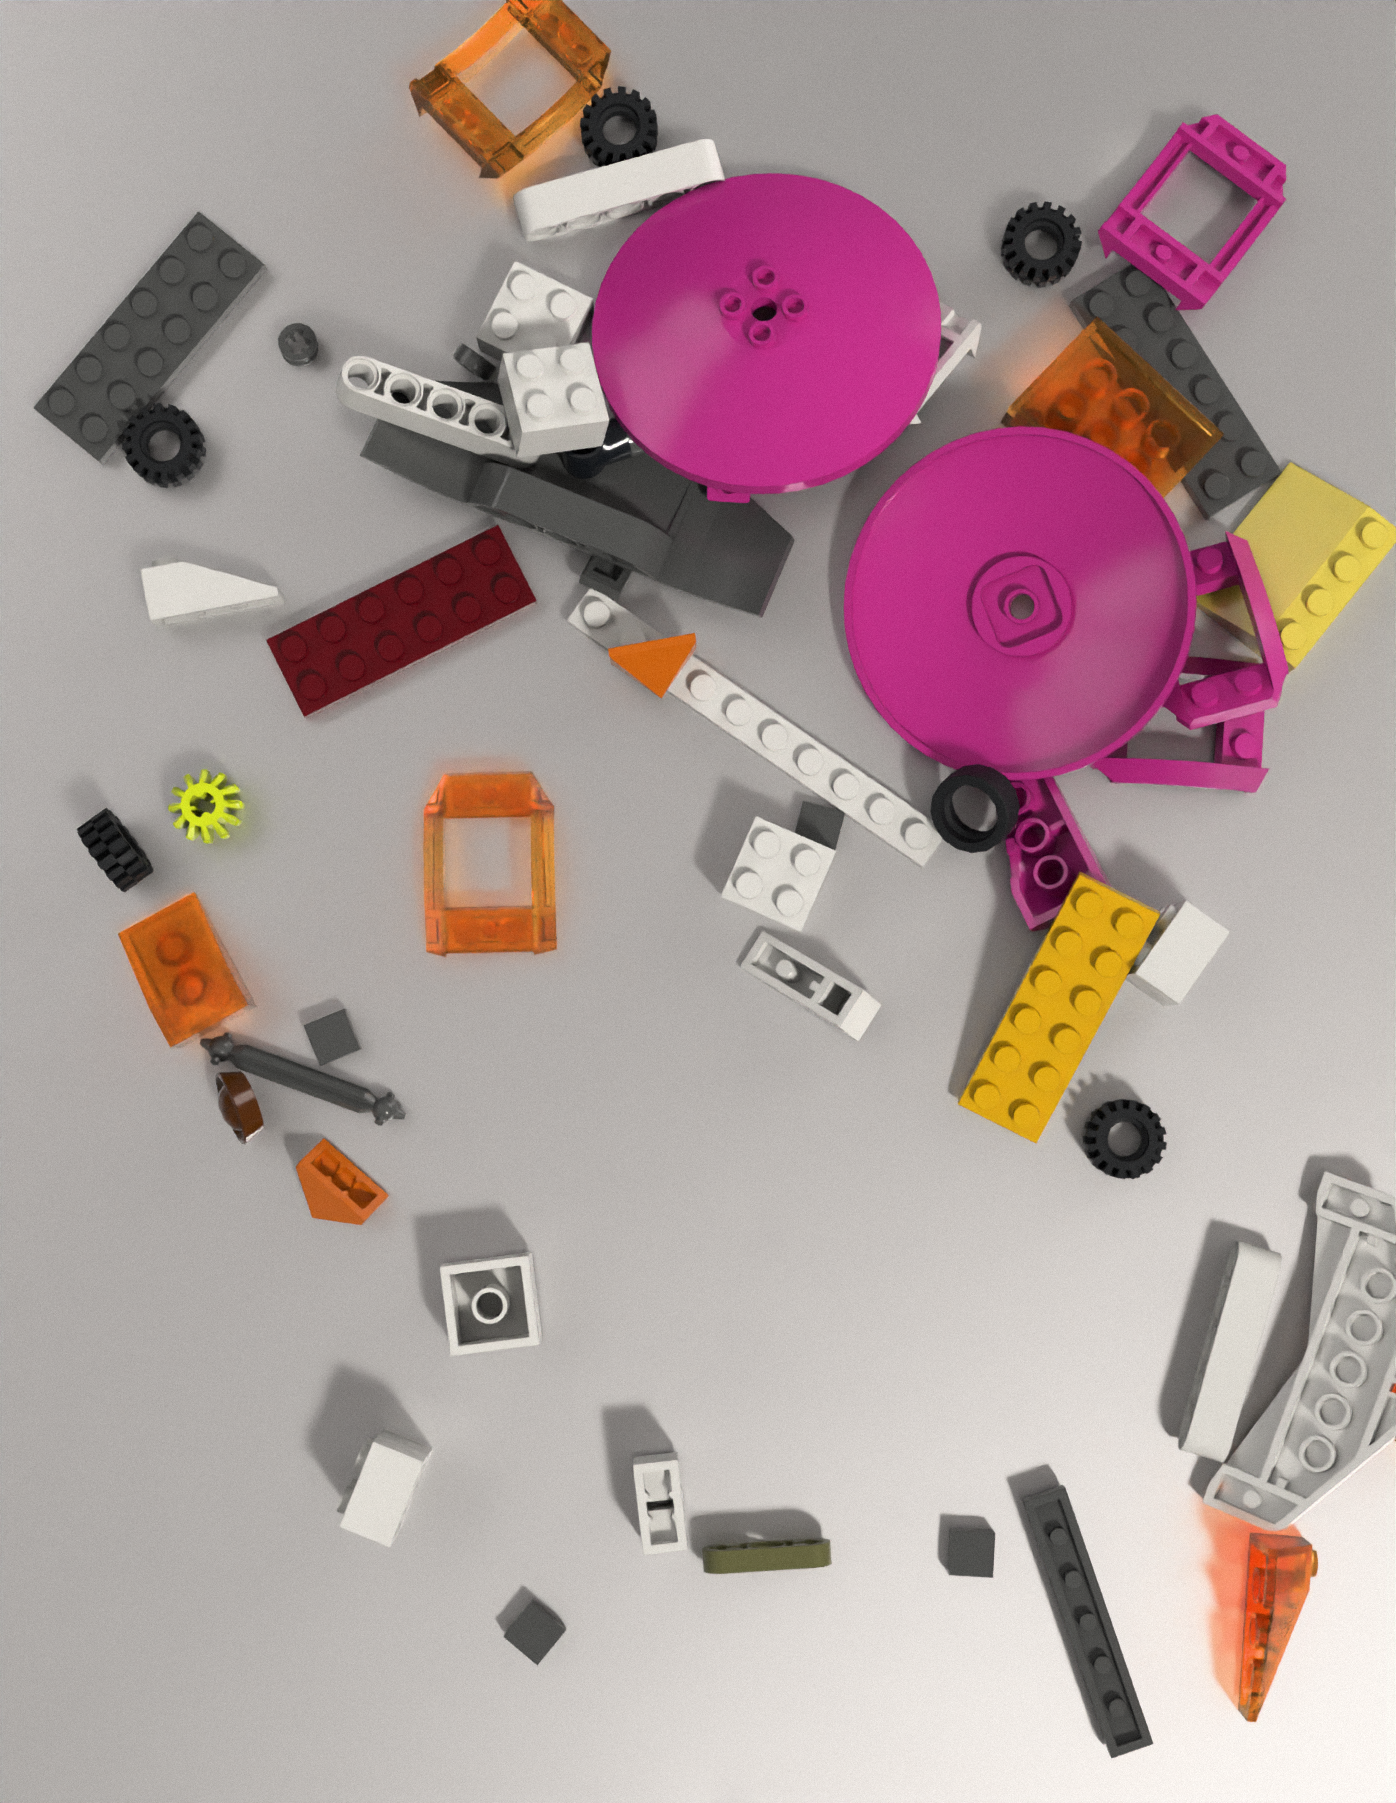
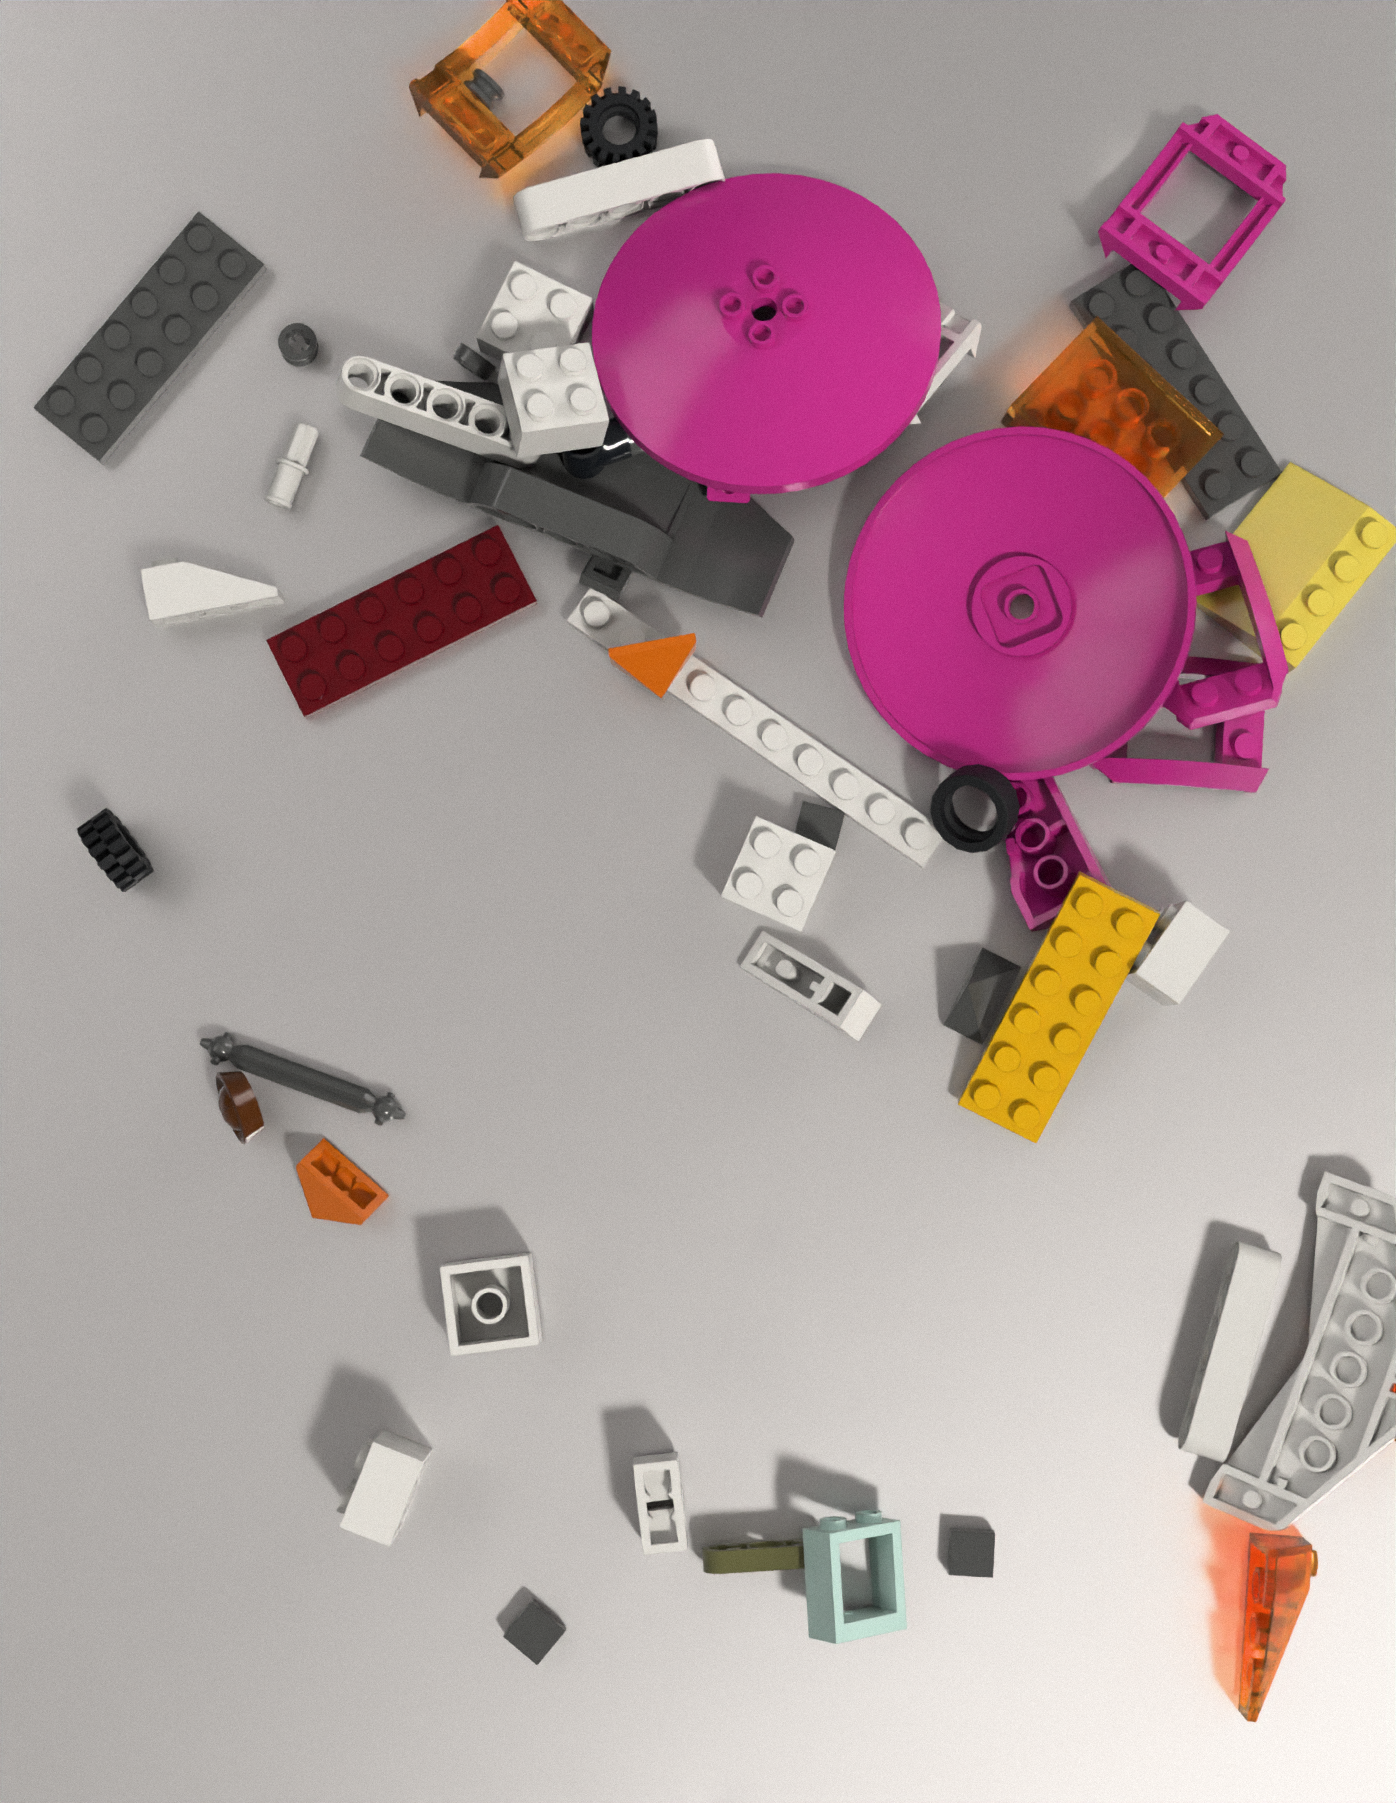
(143, 430): black tyre -> none
(185, 972): clear orange slope -> none
(204, 791): neon yellow gear -> none
(292, 466): none -> white axle
(332, 1037): dark grey tile -> none
(484, 88): none -> dark grey bush
(490, 927): clear orange wedge -> none
(824, 1585): none -> light aqua window
(982, 996): none -> dark grey slope
(1041, 219): black tyre -> none
(1087, 1621): dark grey plate -> none
(1151, 1139): black tyre -> none

